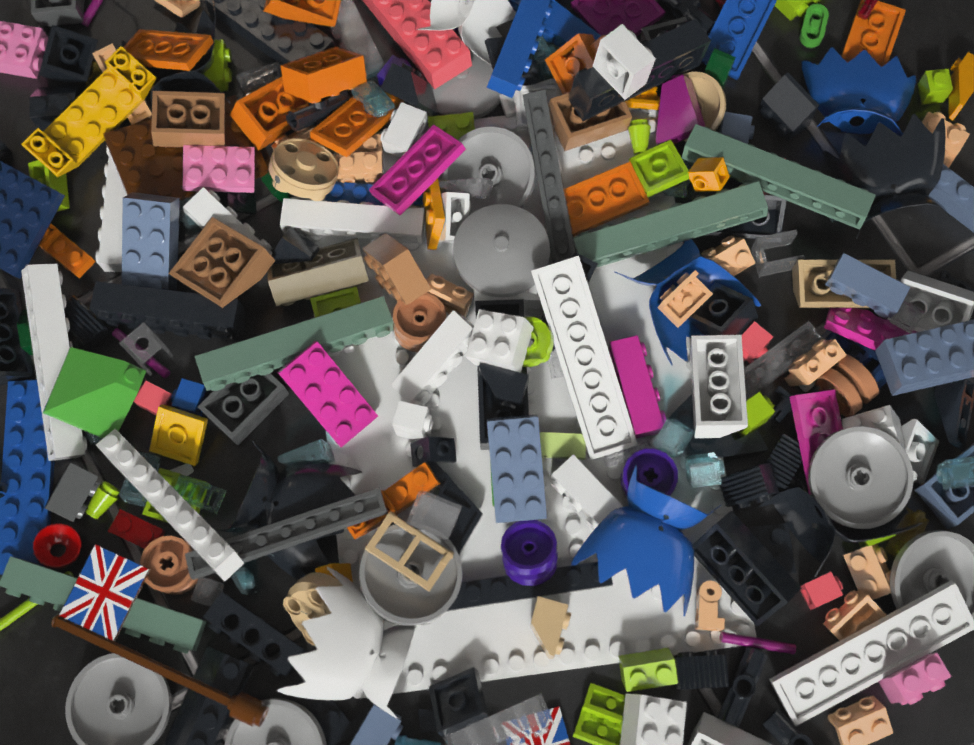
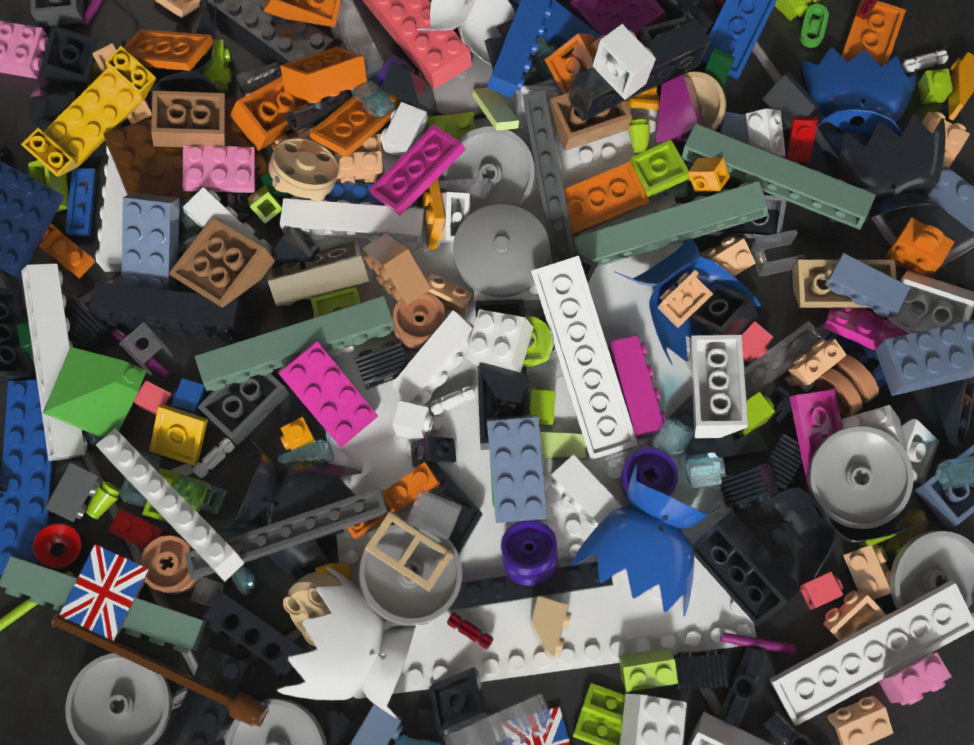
(81, 202): none -> blue plate
(215, 456): none -> white axle
(264, 204): none -> lime brick
(296, 435): none -> light orange brick
(381, 365): none -> black brick
(452, 400): none -> white axle
(470, 630): none -> dark red axle
(495, 109): none -> yellowish green tile
(543, 404): none -> lime brick
(707, 607): light nougat leg -> none
(766, 131): none -> white brick
(801, 138): none -> red plate
(919, 248): none -> orange brick
(925, 61): none -> white axle

